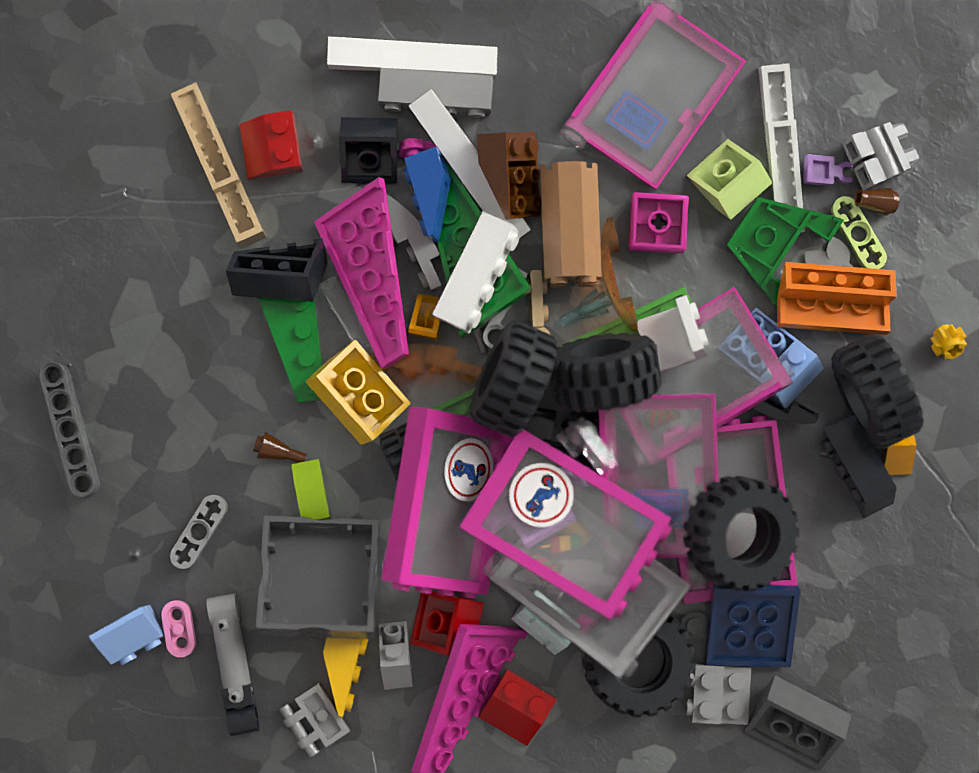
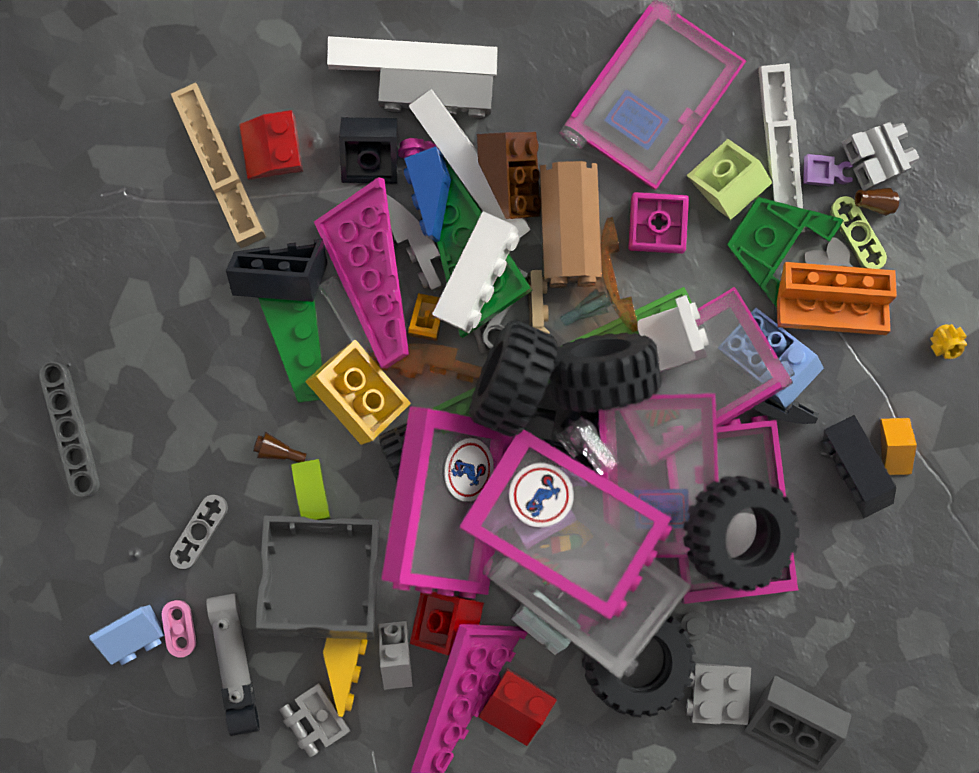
(752, 626): dark blue plate -> none
(877, 390): black tyre -> none

